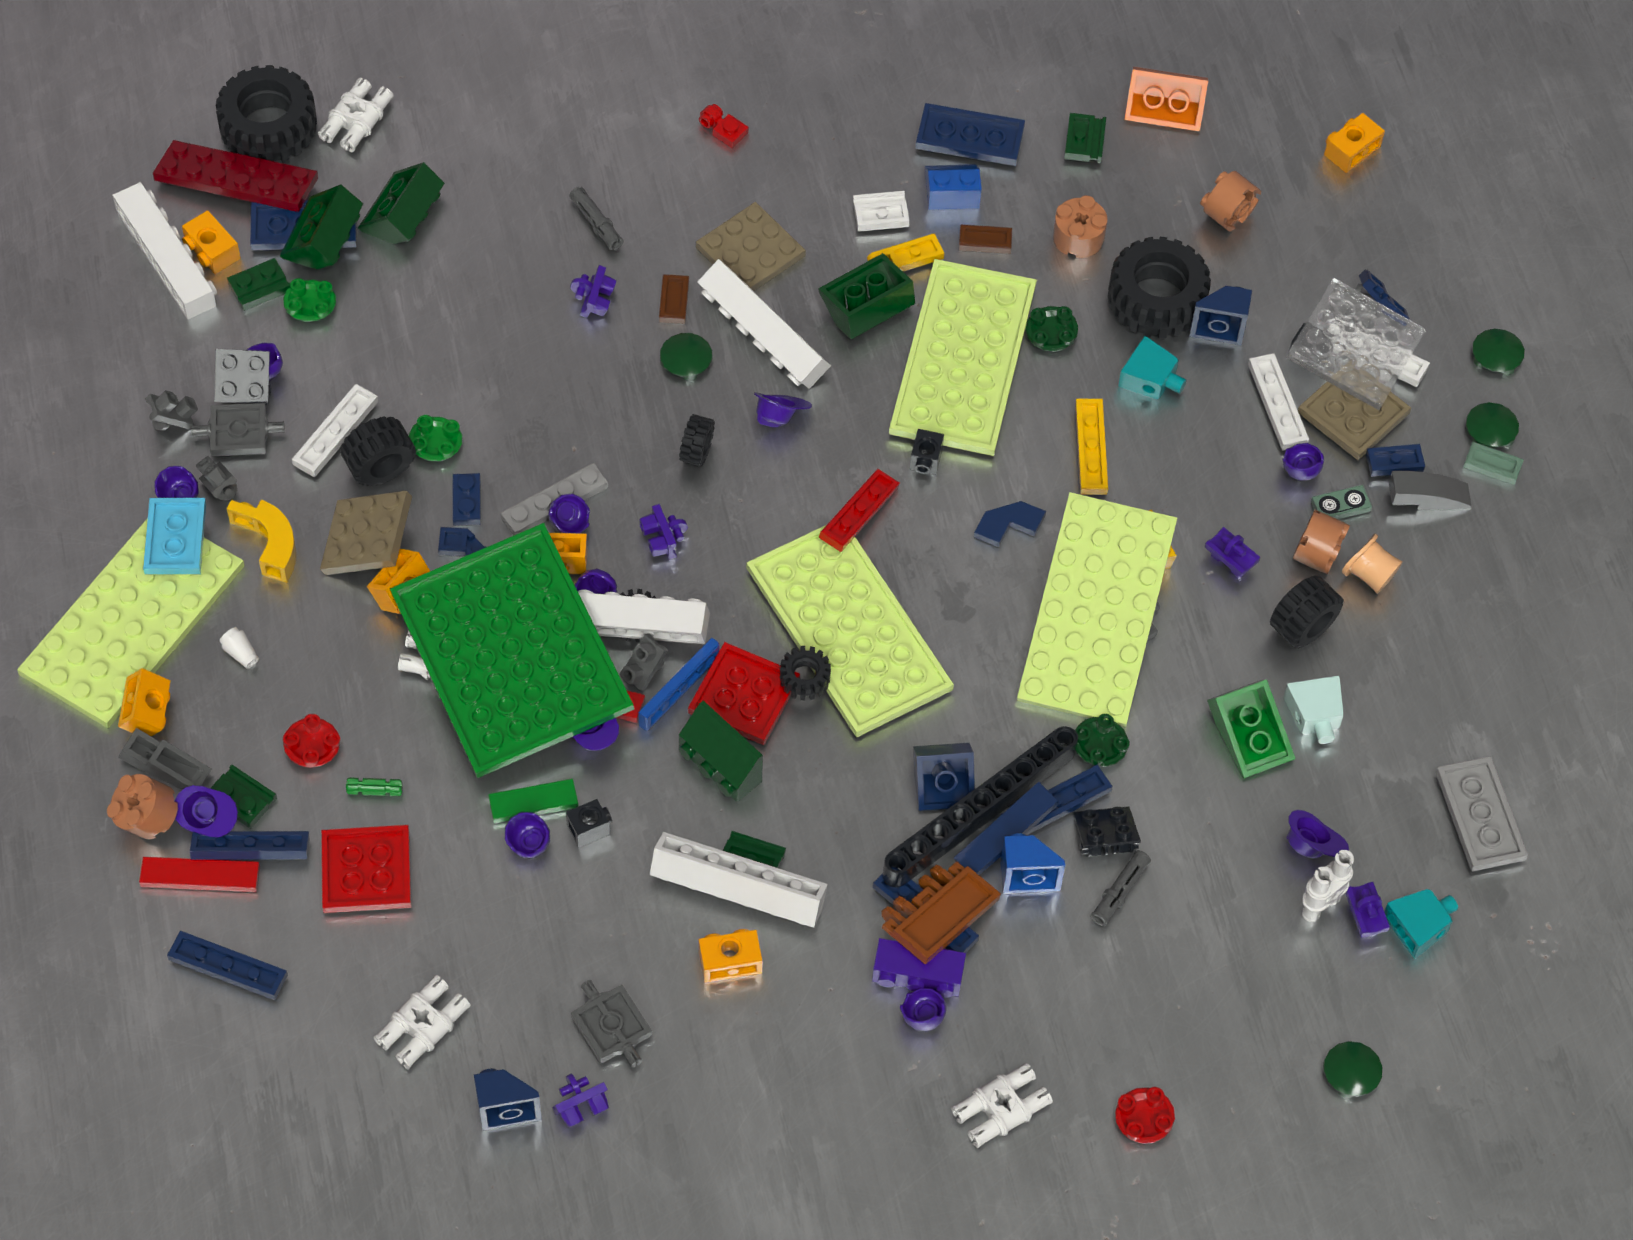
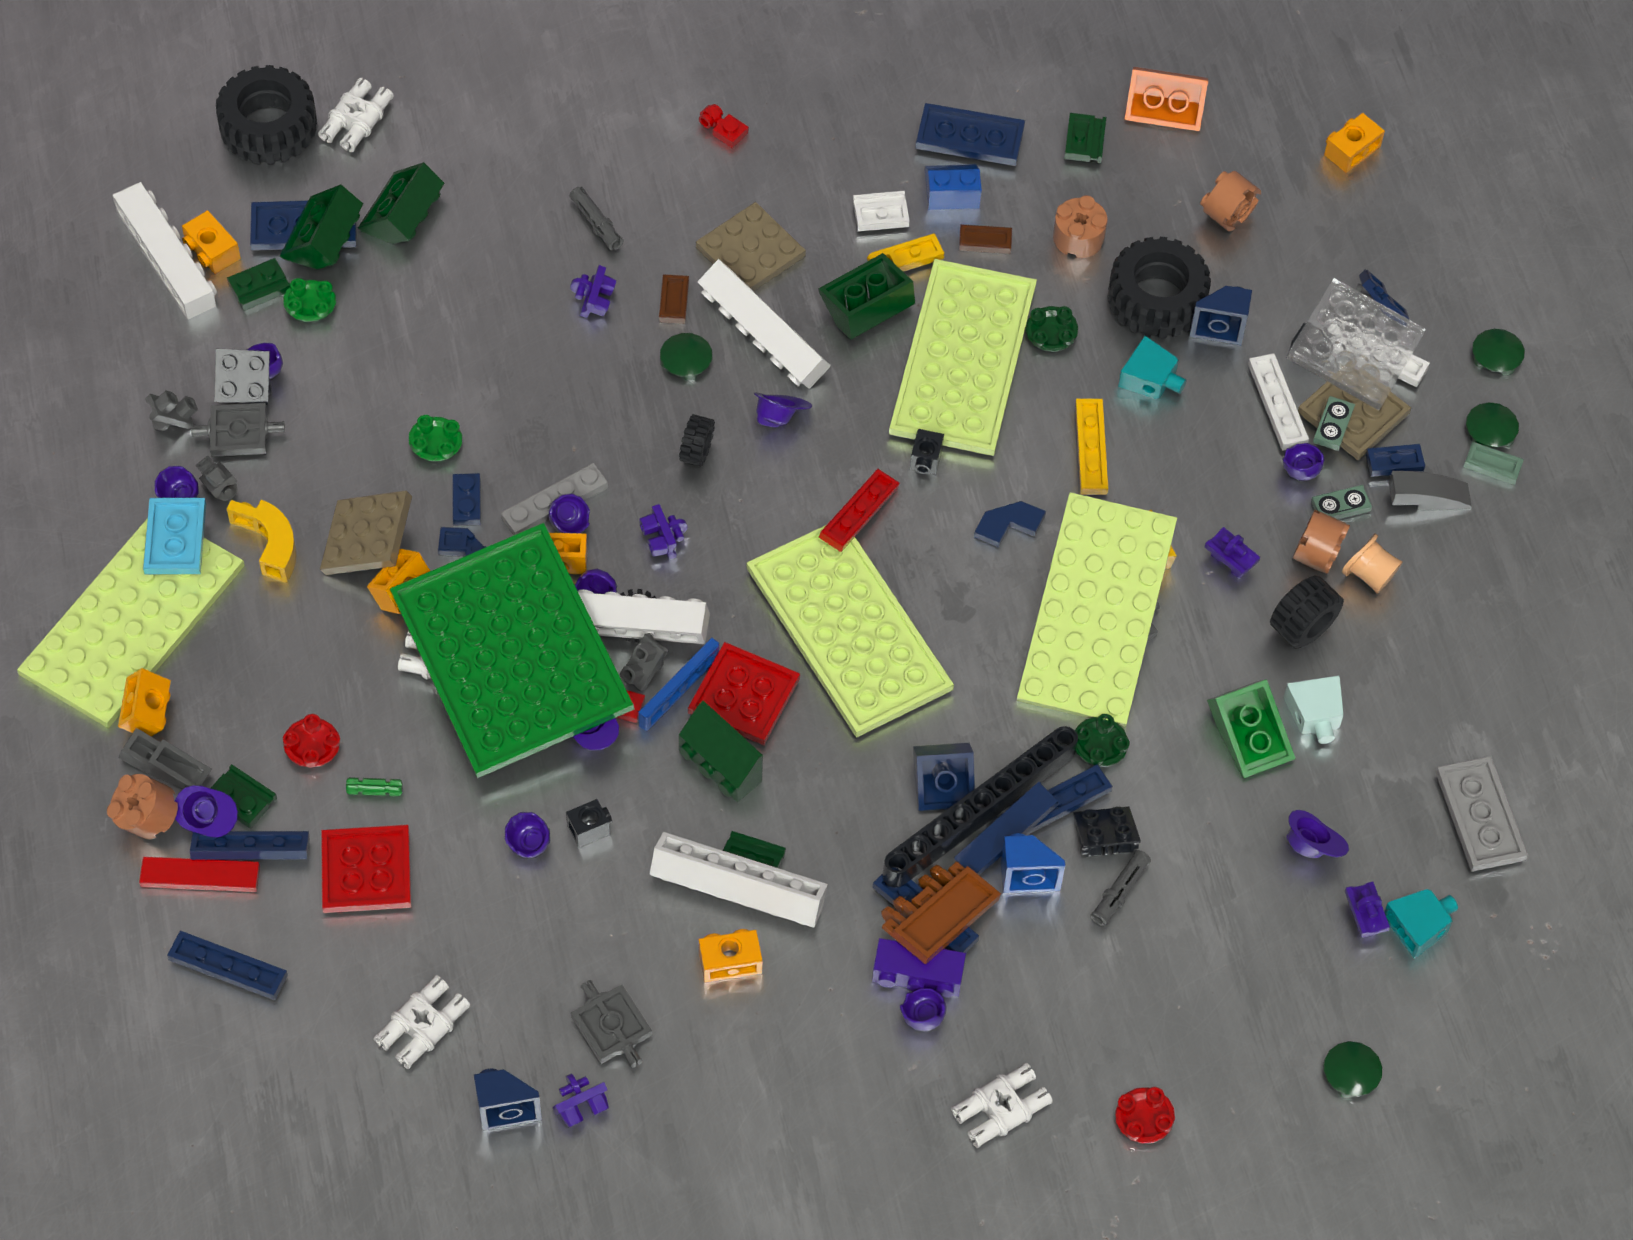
(235, 175): dark red plate -> none
(239, 647): white cone -> none
(334, 430): white plate -> none
(378, 451): black tyre -> none
(537, 799): green tile -> none
(800, 686): black tyre -> none
(1327, 885): white pin -> none
(1333, 423): none -> tile

